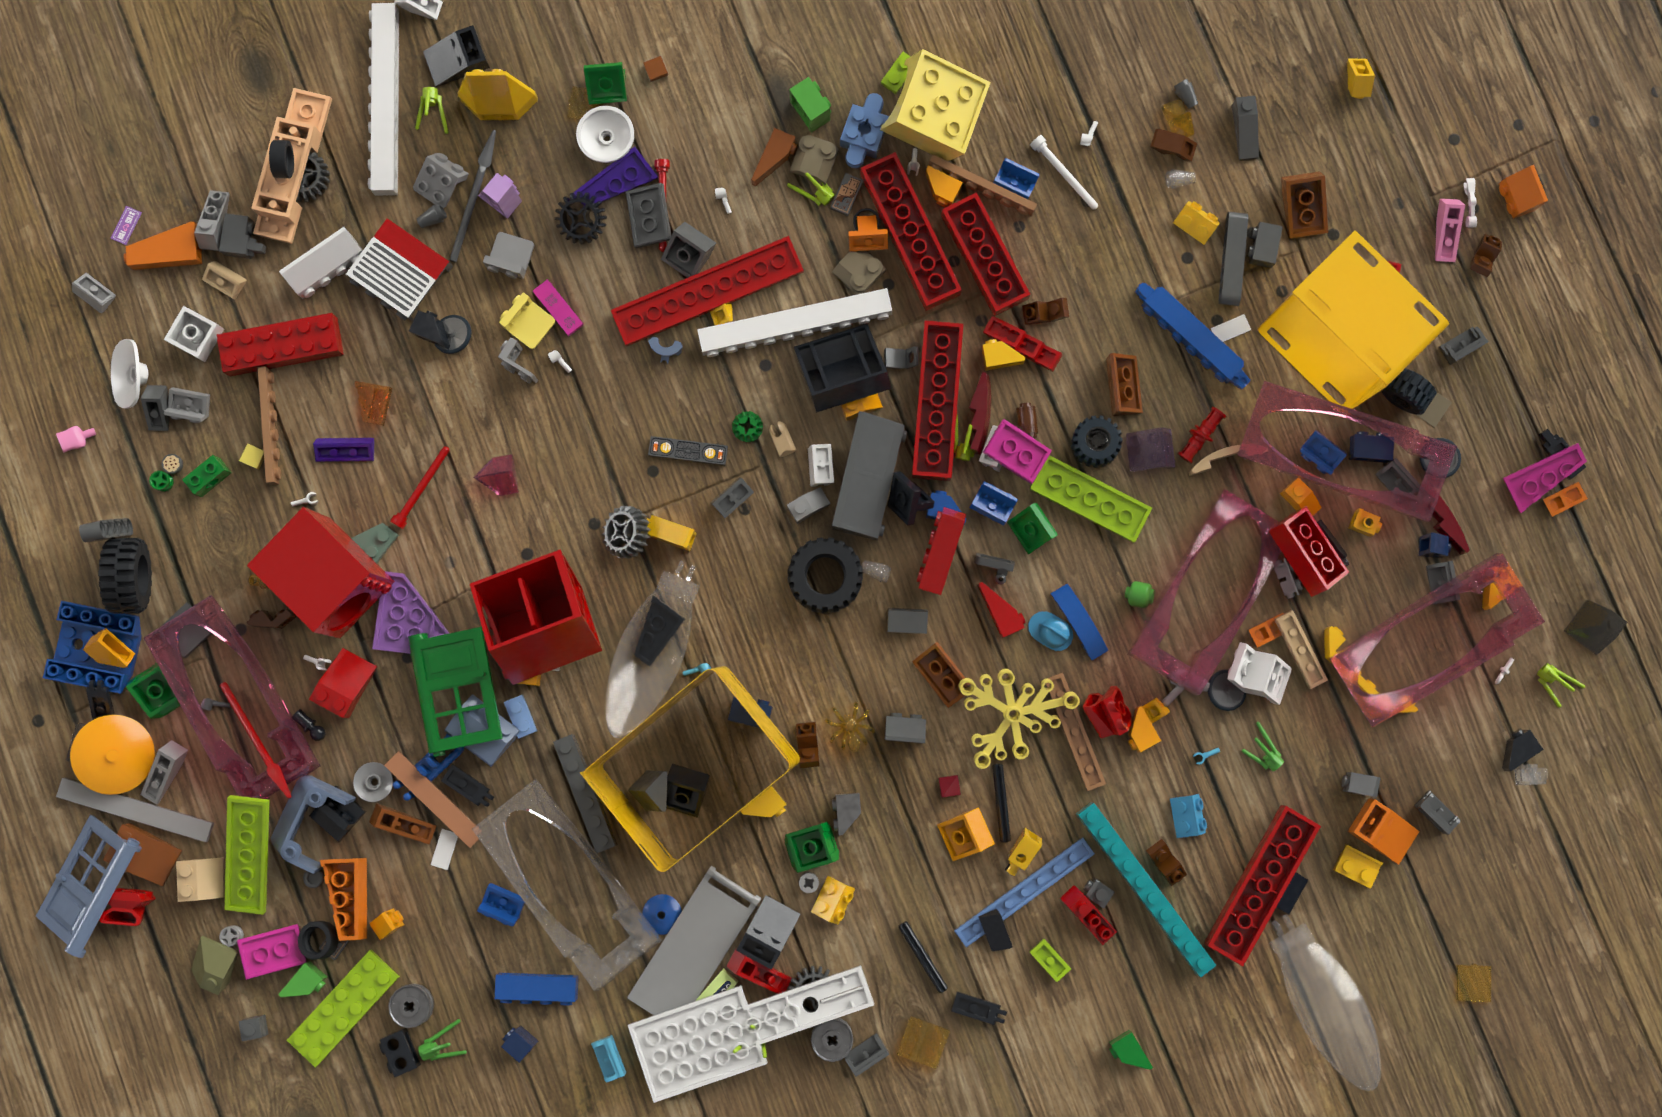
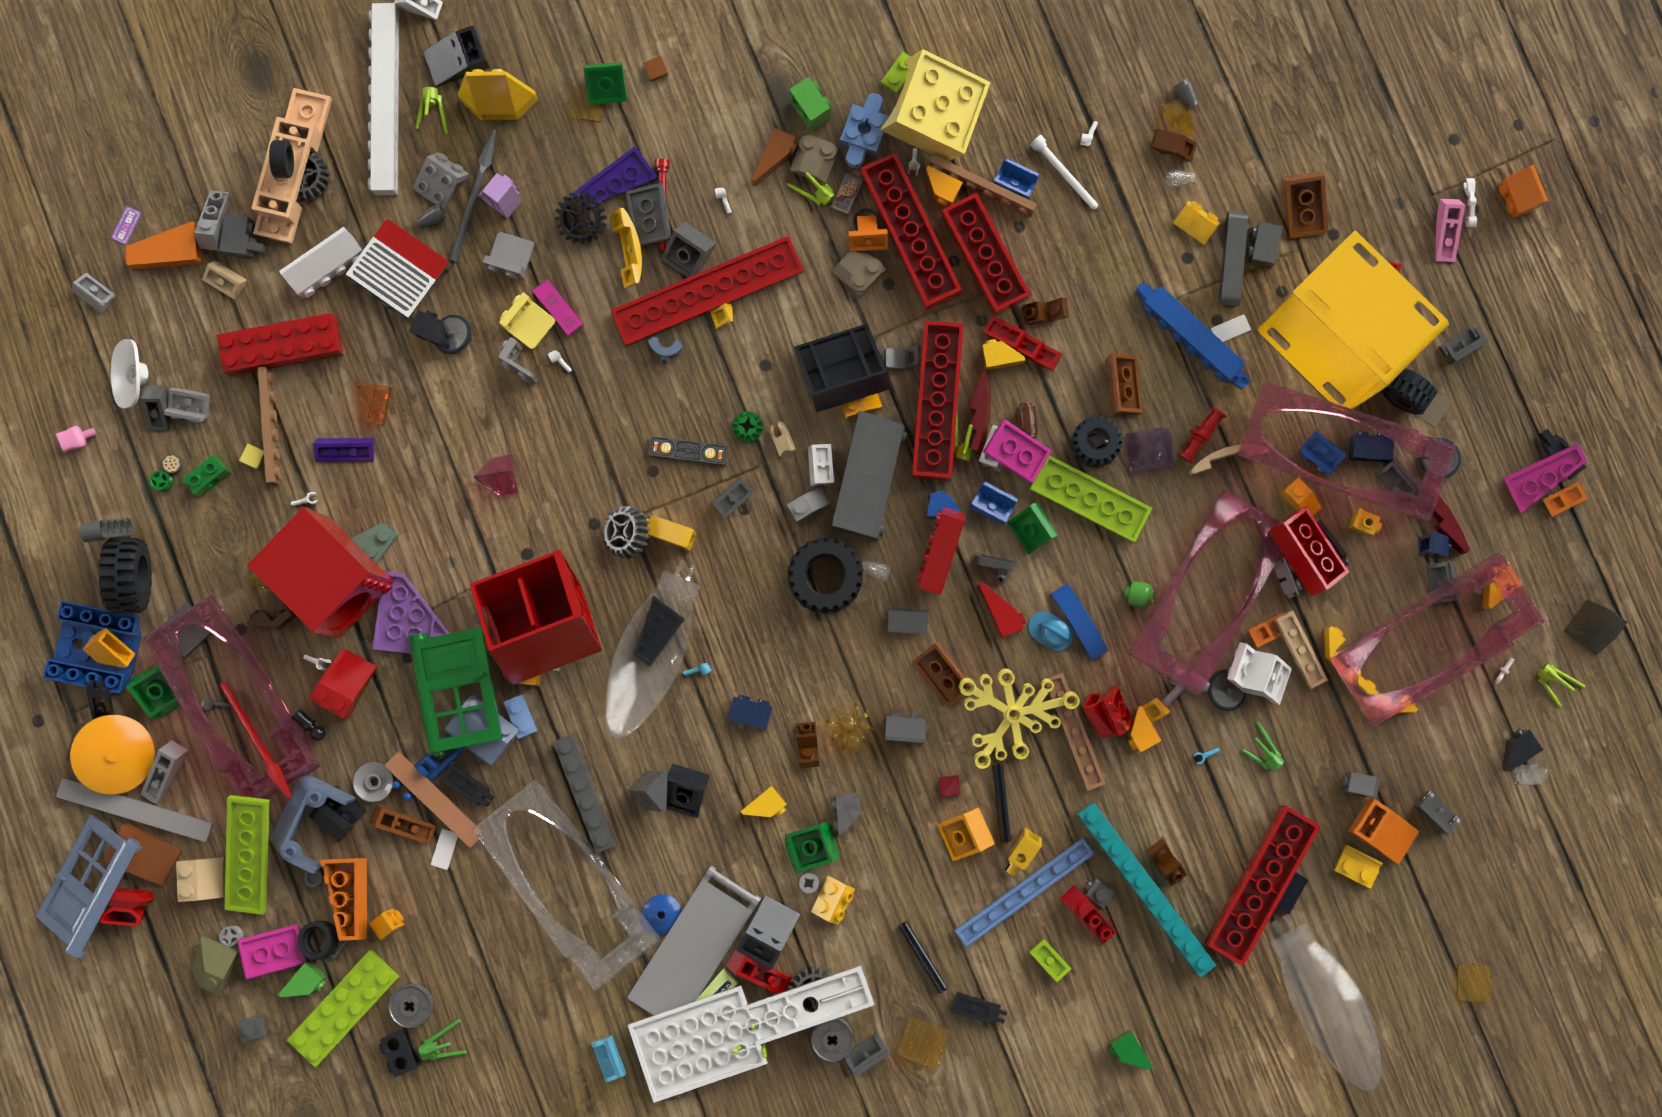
(193, 334): white brick -> none
(400, 518): red piece -> none
(501, 905): blue bracket -> none
(518, 1043): dark blue brick -> none
(536, 988): blue brick -> none
(597, 125): white dish -> none
(620, 805): yellow piece -> none
(630, 244): none -> yellow slope
(795, 322): white brick -> none
(907, 498): black bracket -> none
(995, 931): black slope -> none
(1188, 816): dark azure bracket -> none
(1246, 127): dark grey slope -> none
(1360, 78): yellow slope -> none
(1486, 254): reddish brown slope -> none

